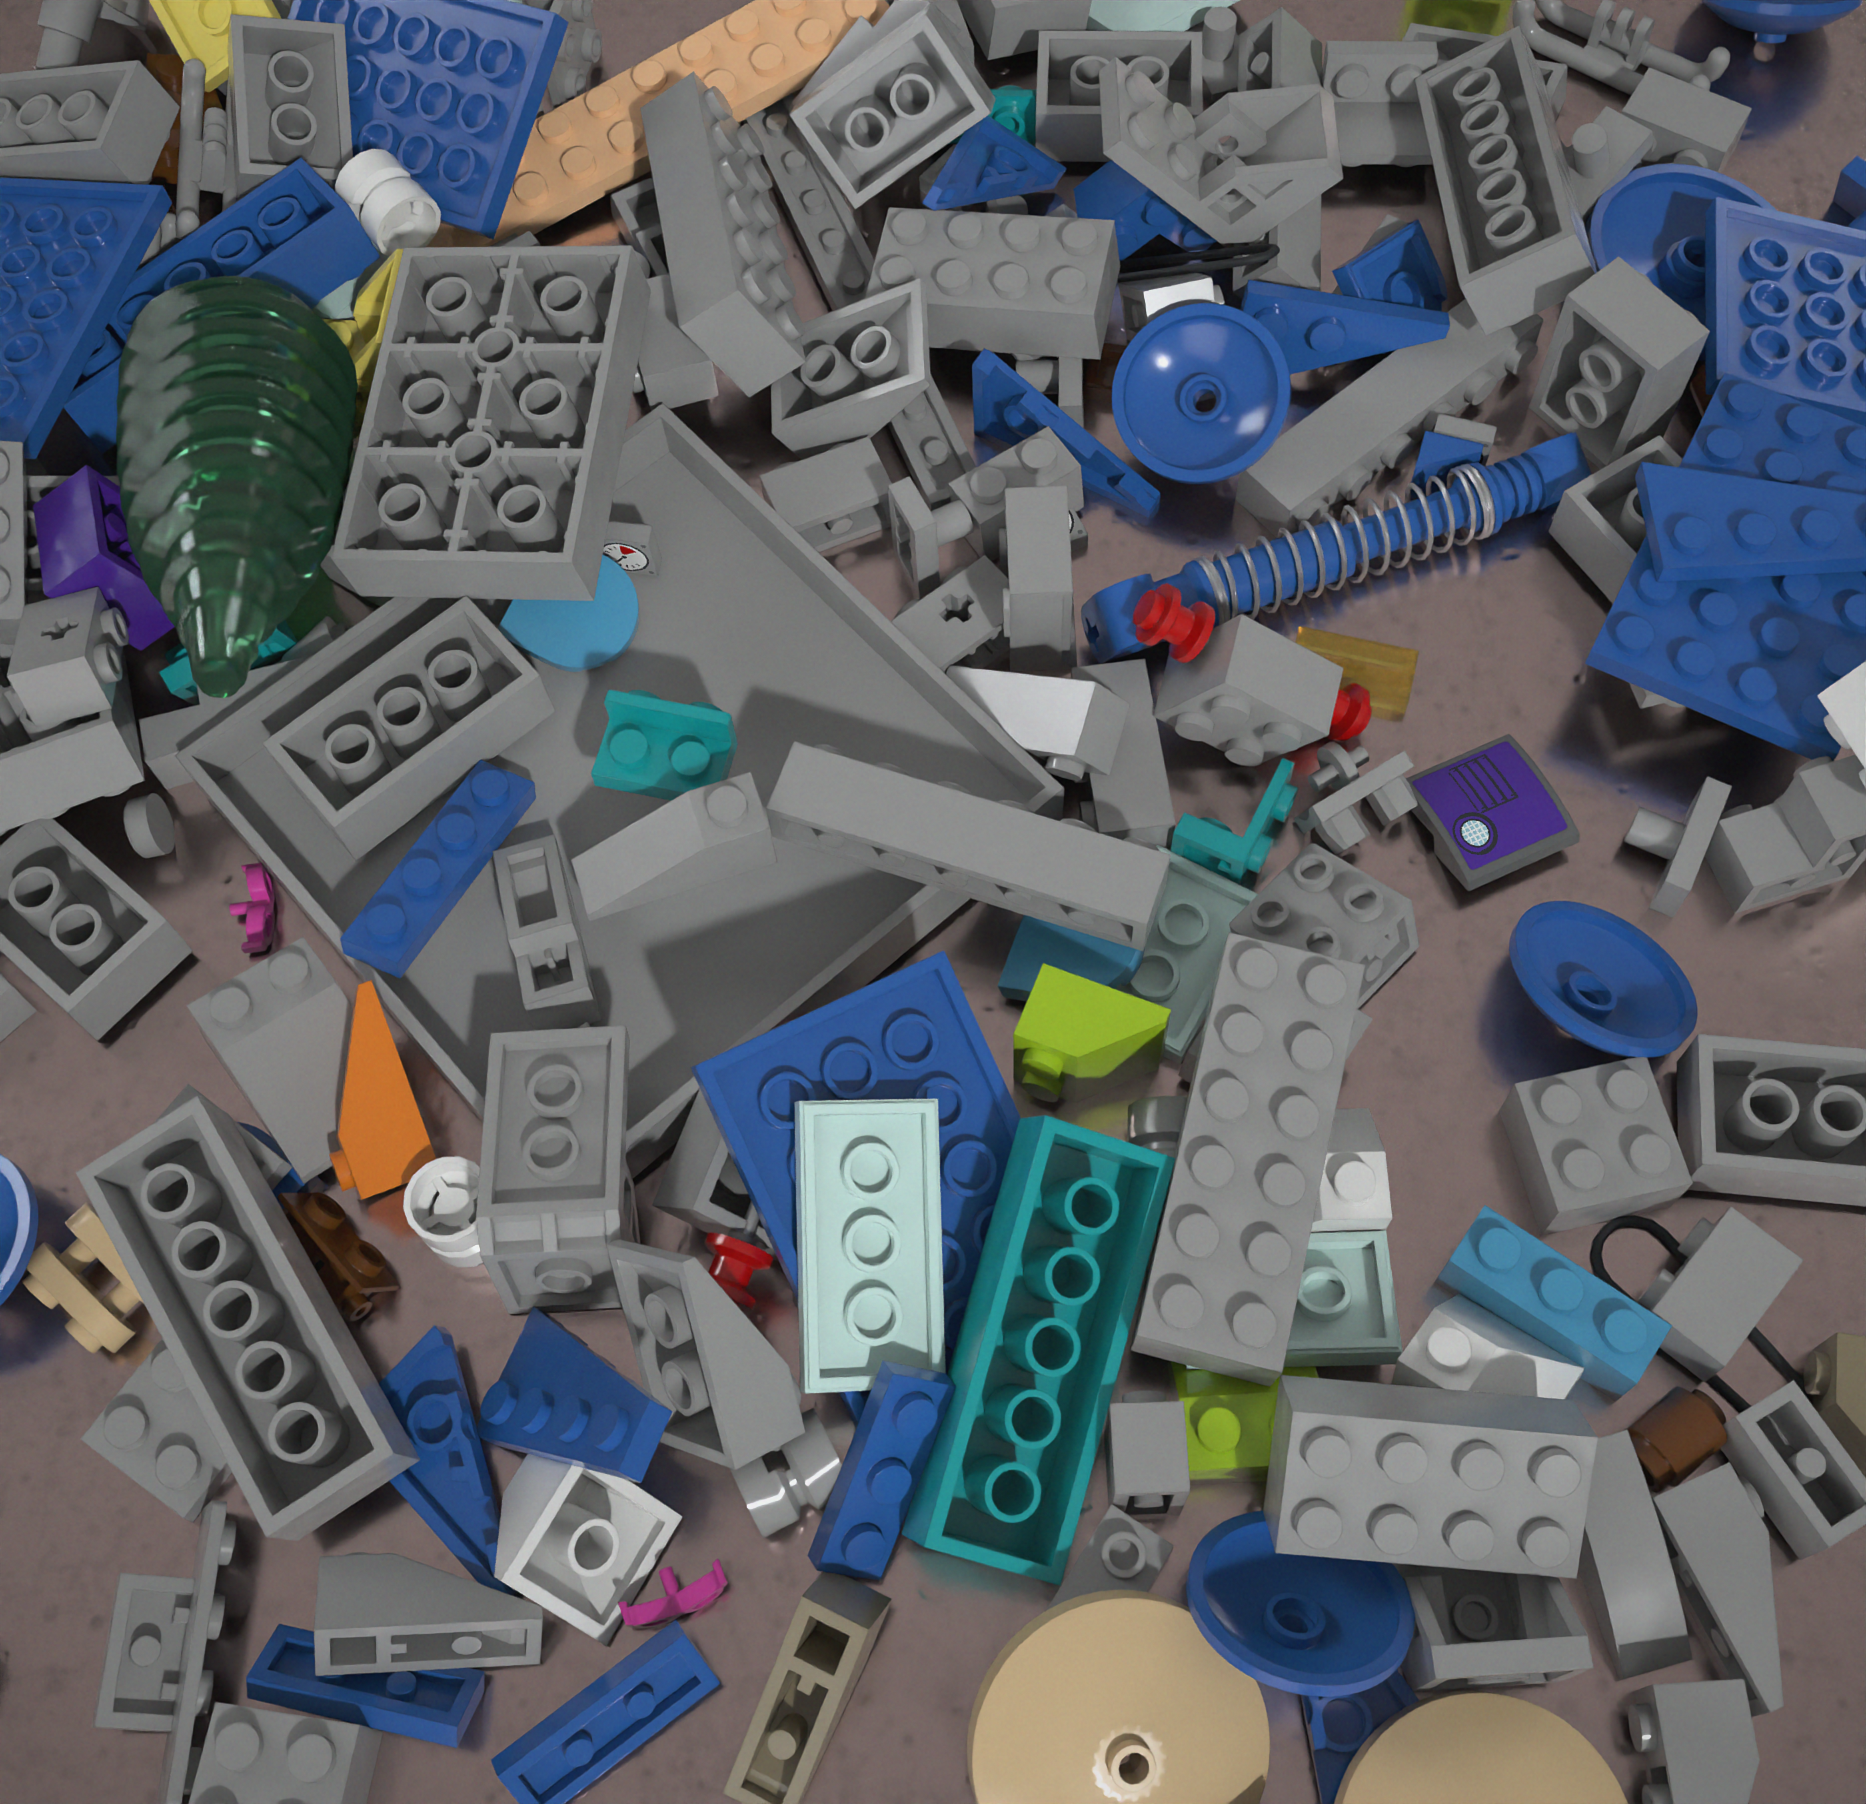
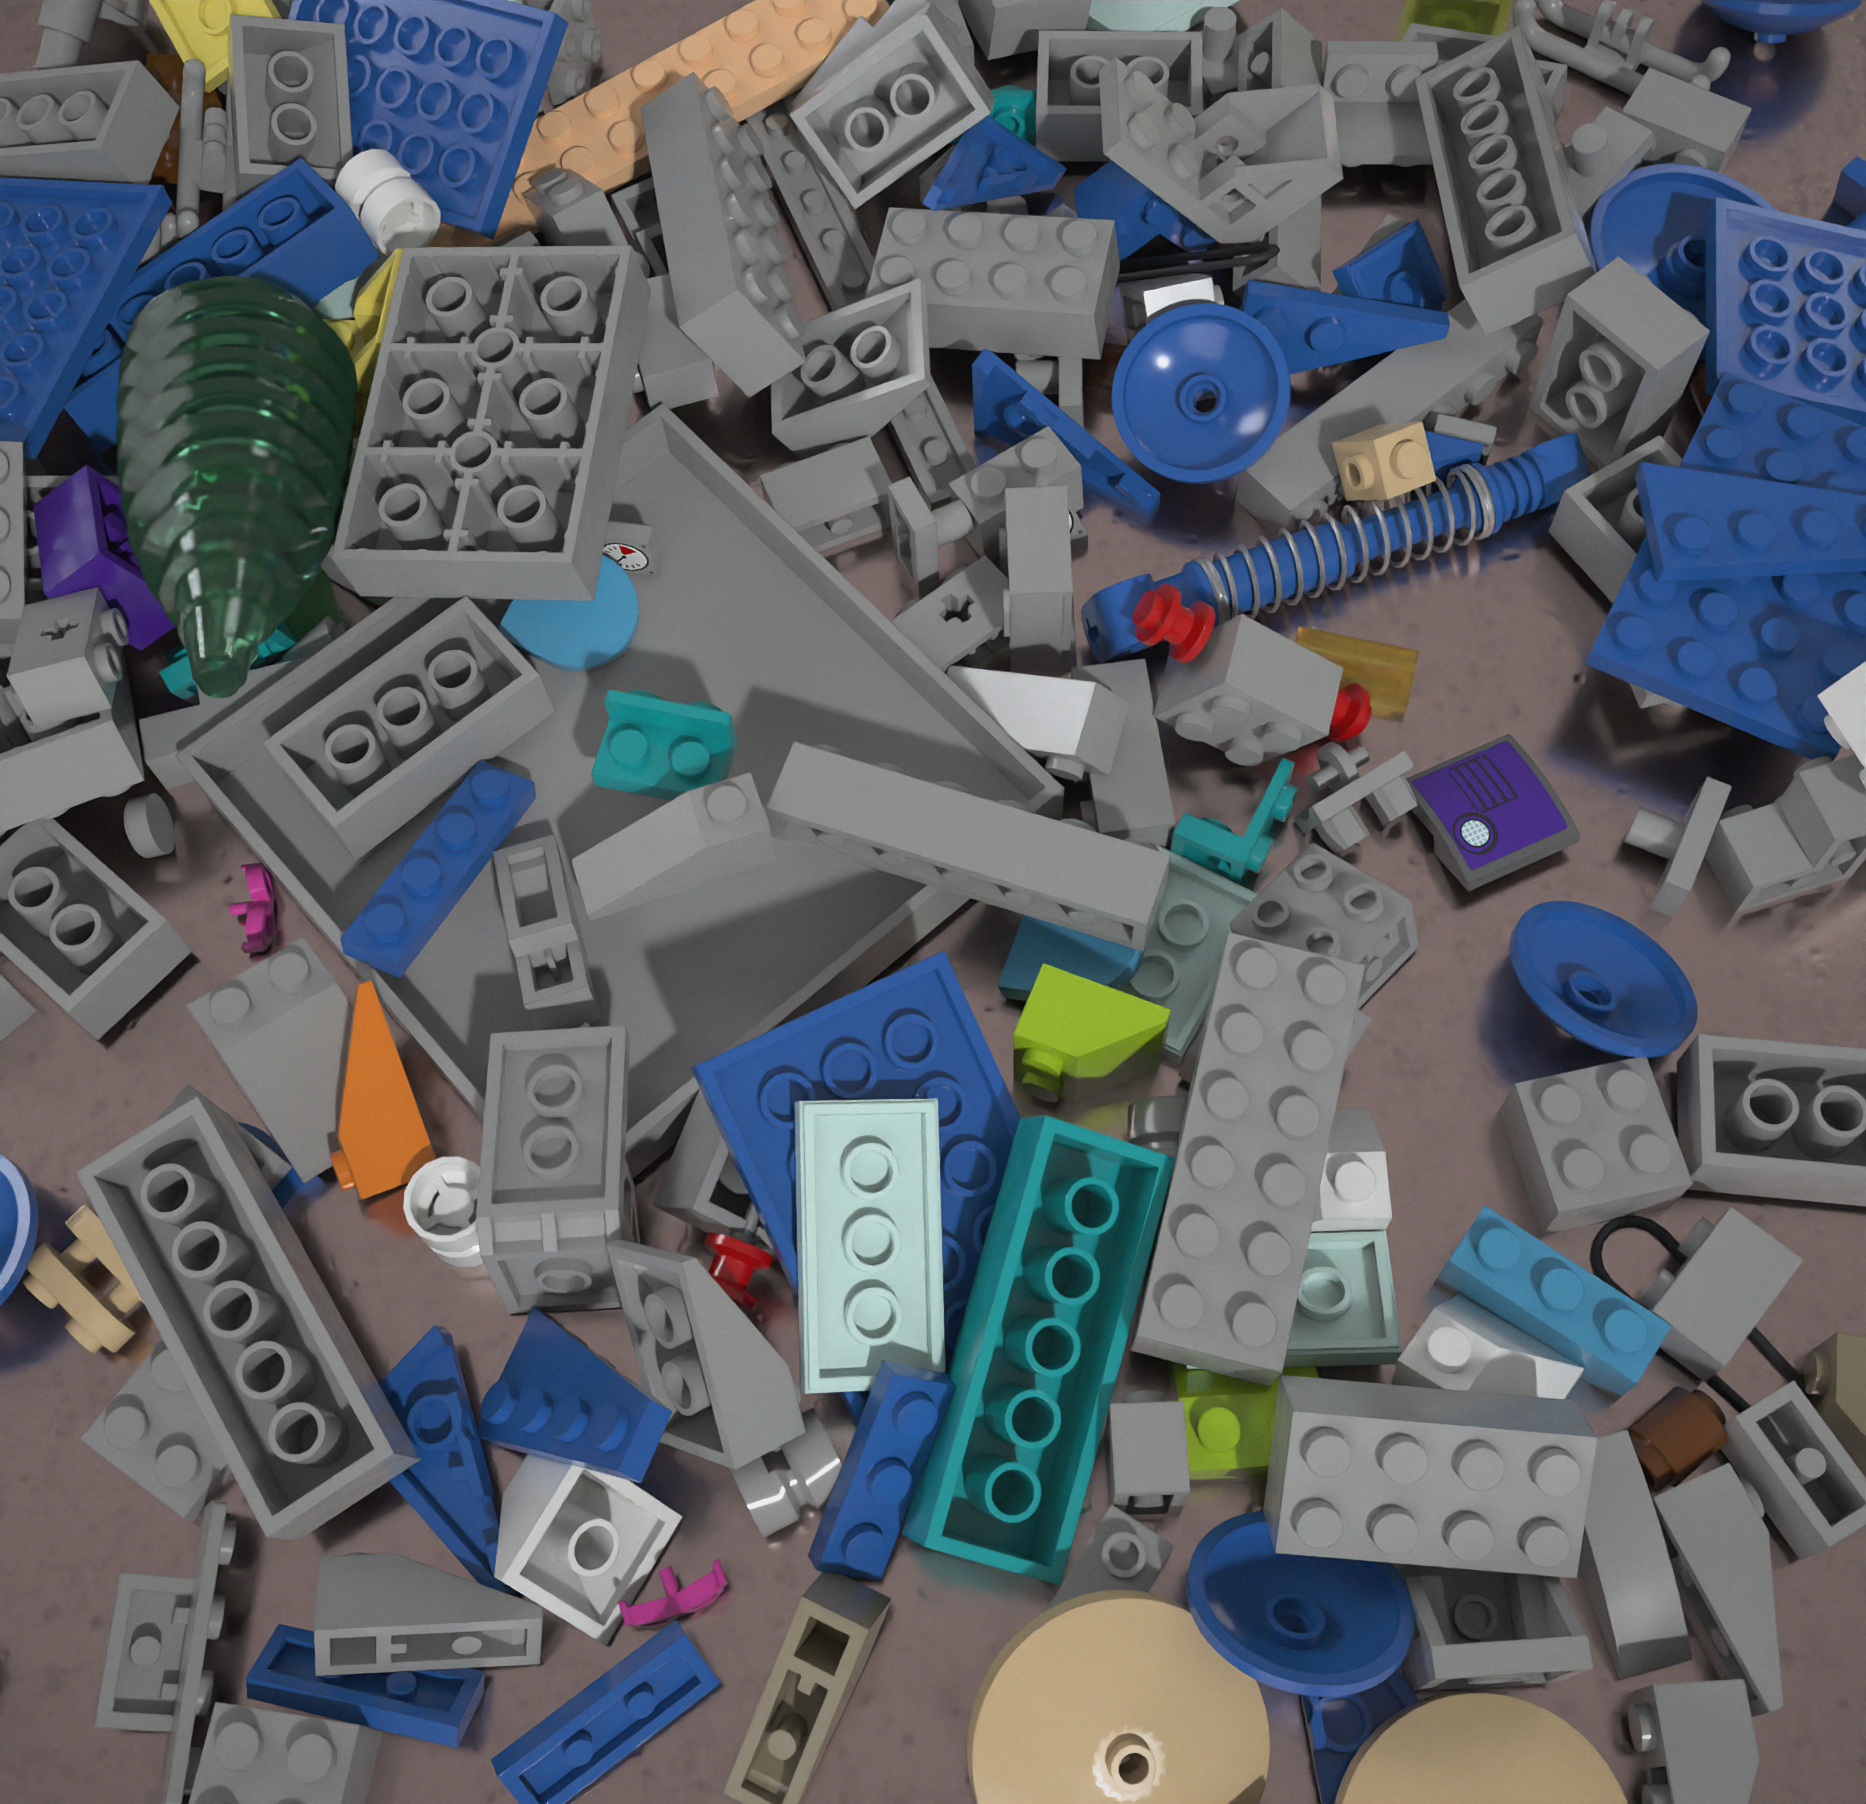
(350, 1264): reddish brown hinge -> none
(573, 211): none -> light grey brick
(1384, 461): none -> tan brick

